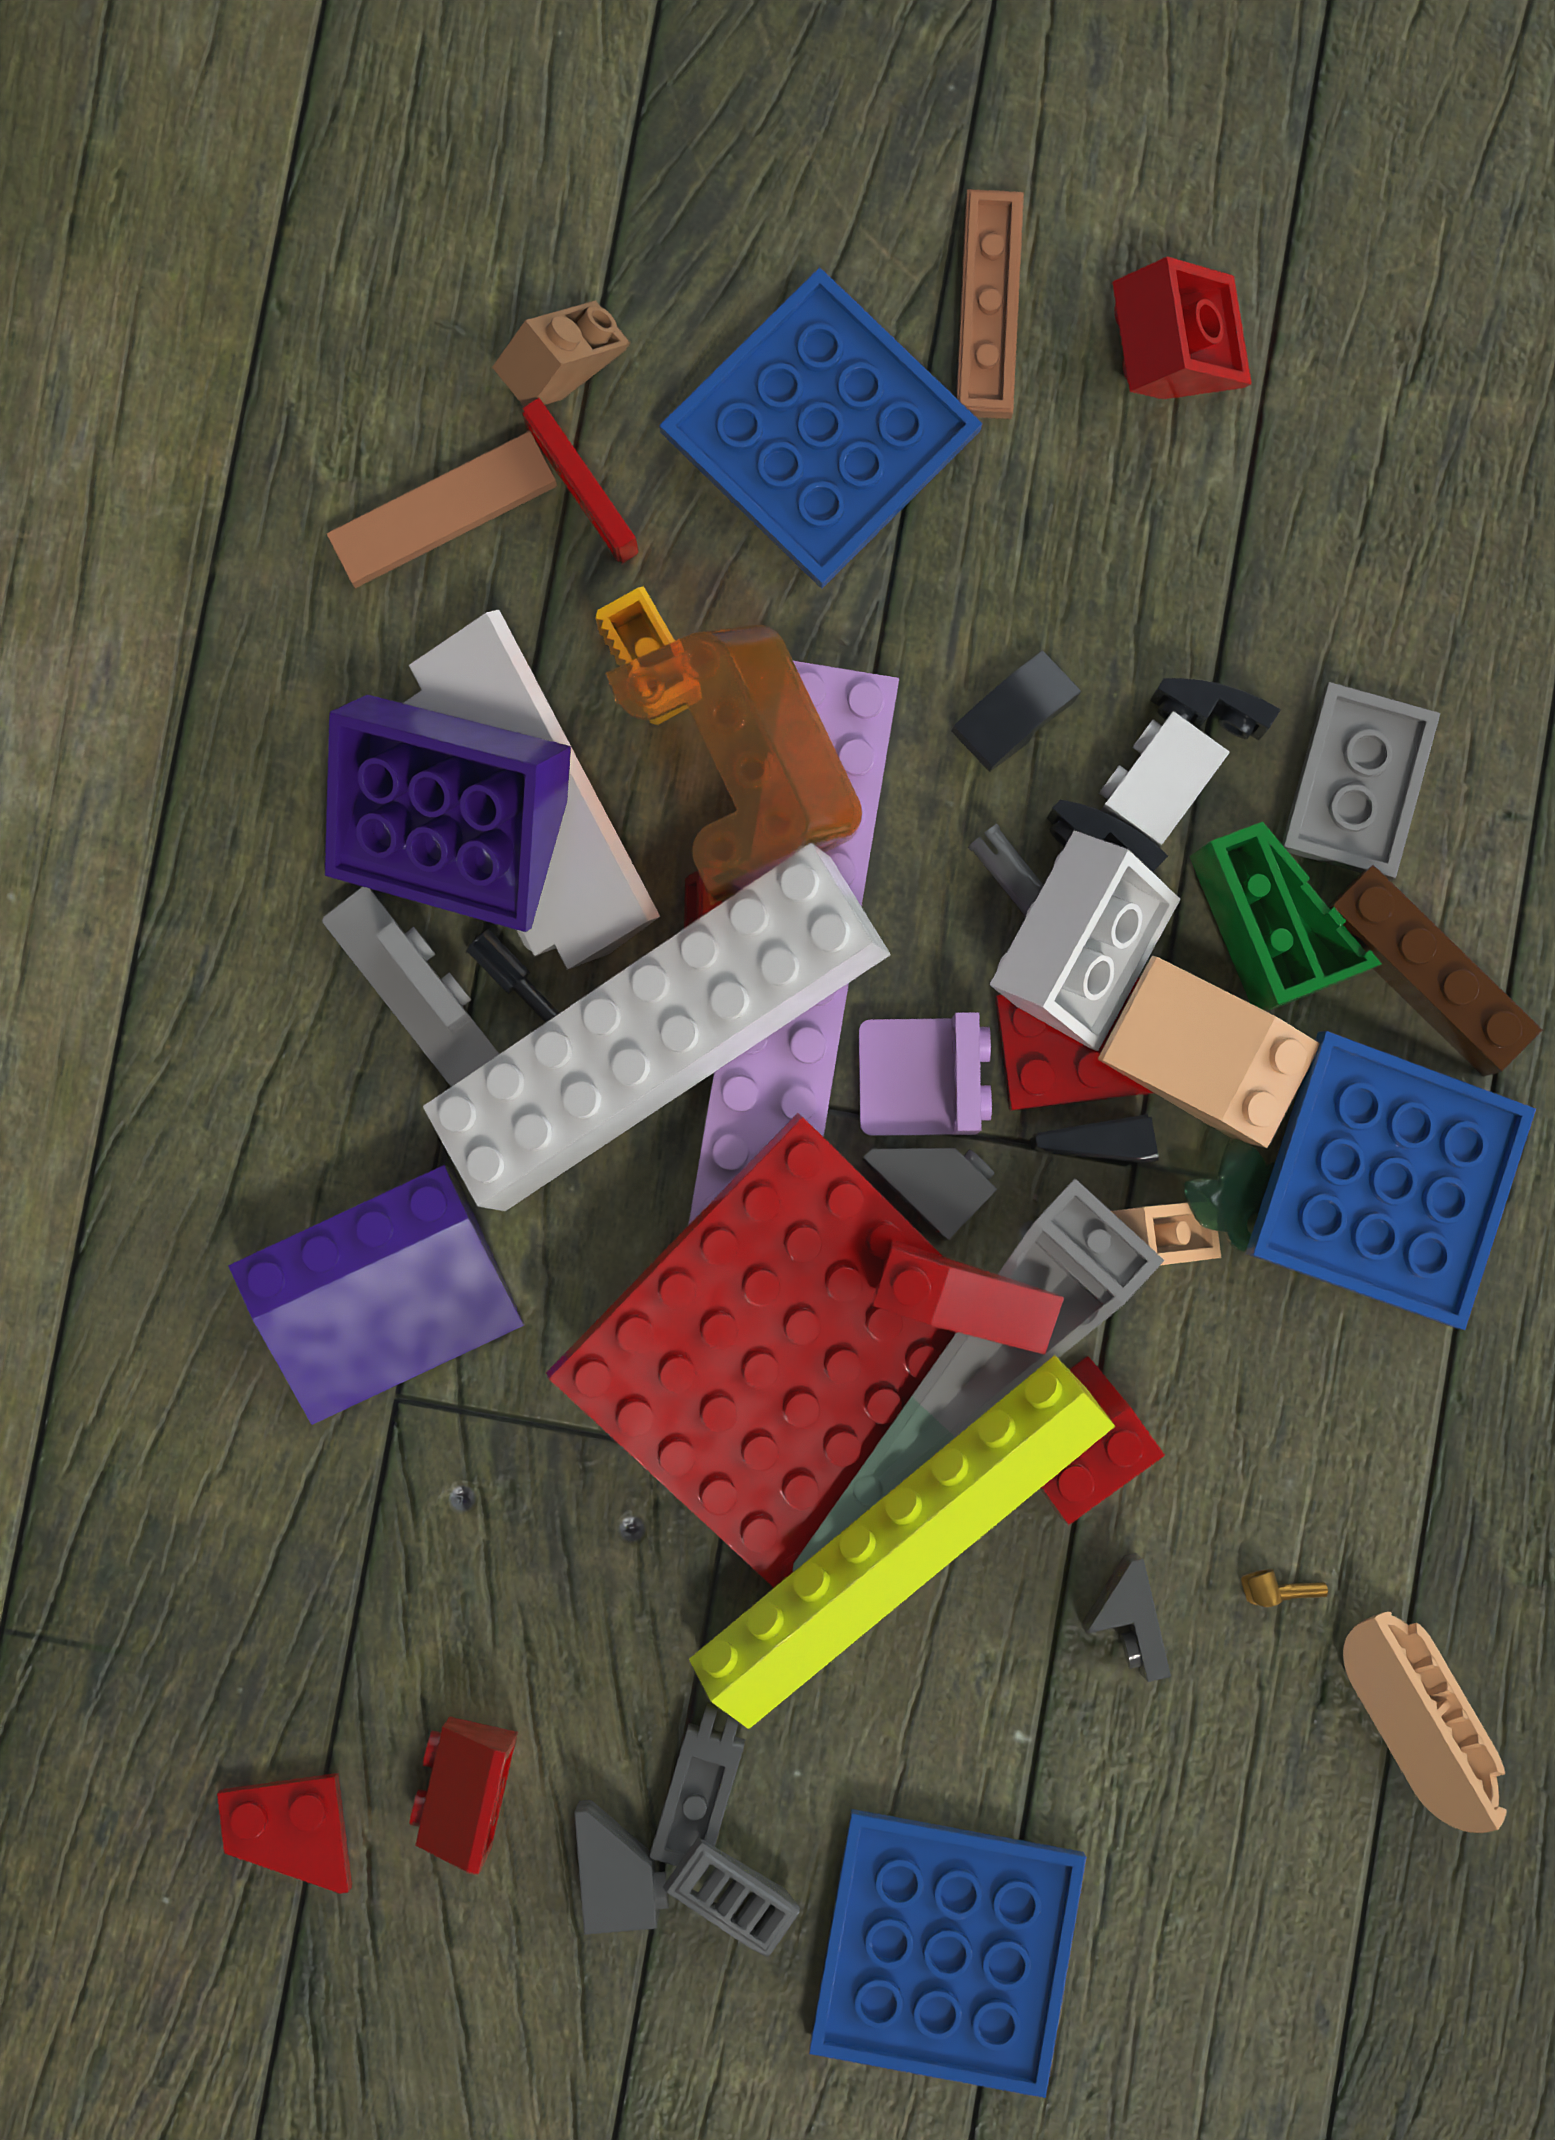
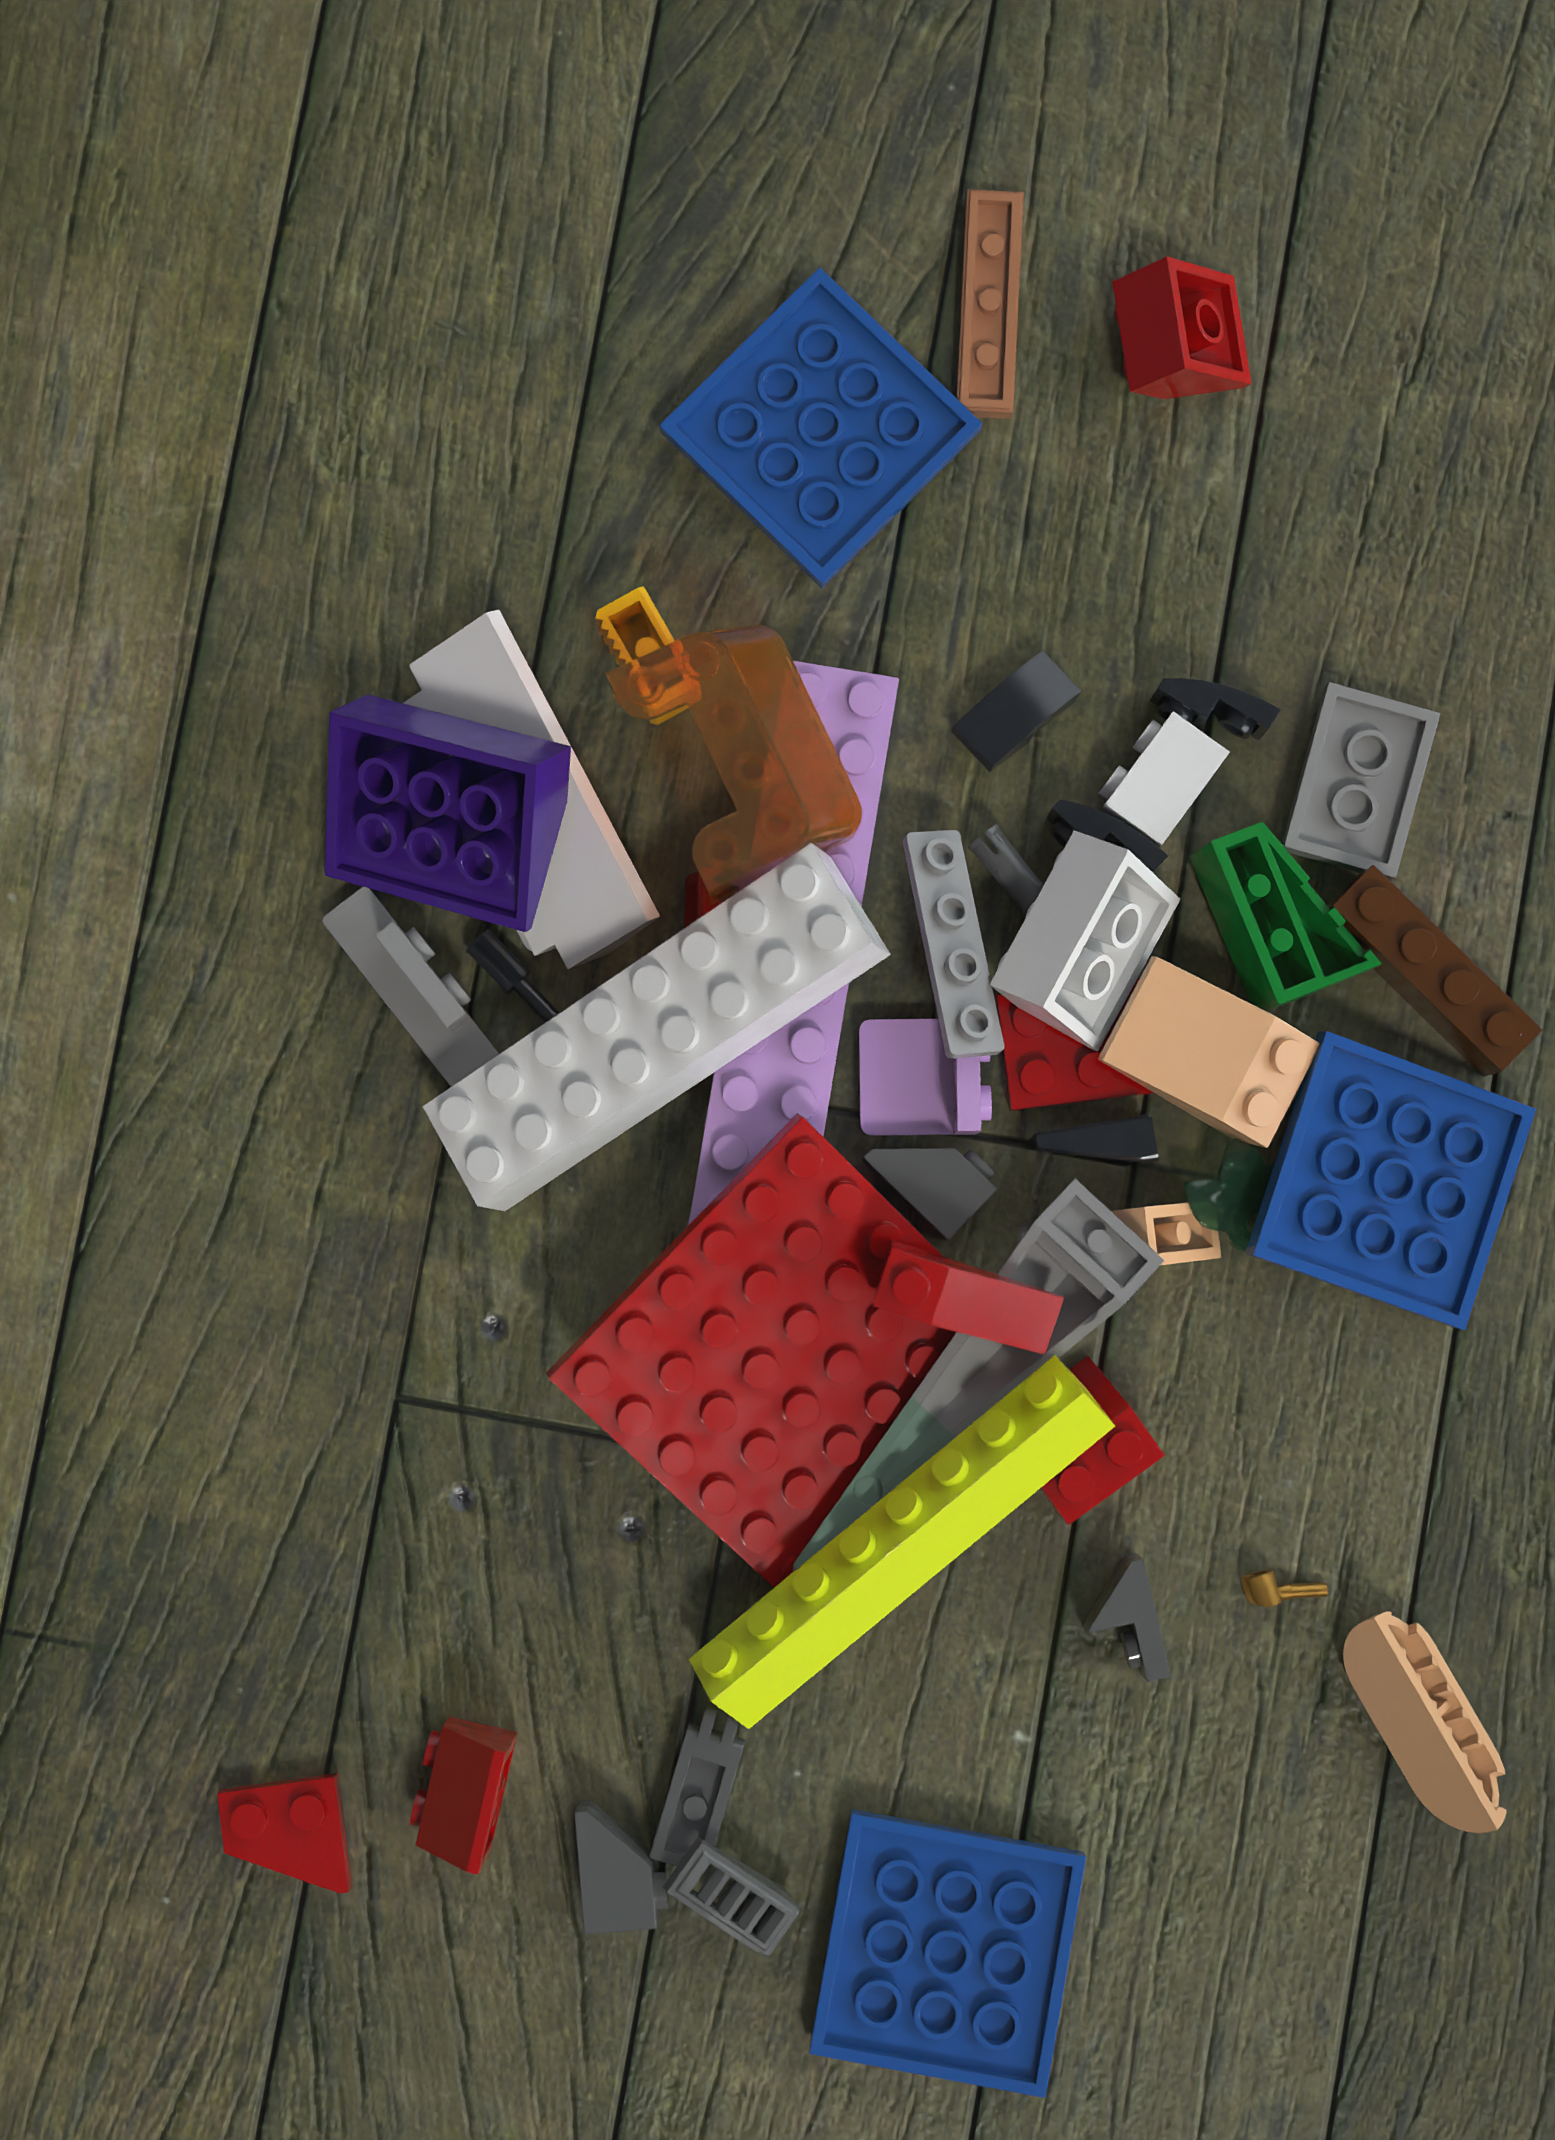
(377, 1294): dark purple slope -> none
(442, 509): nougat tile -> none
(559, 352): medium nougat slope -> none
(580, 481): red tile -> none
(953, 944): none -> light grey bracket

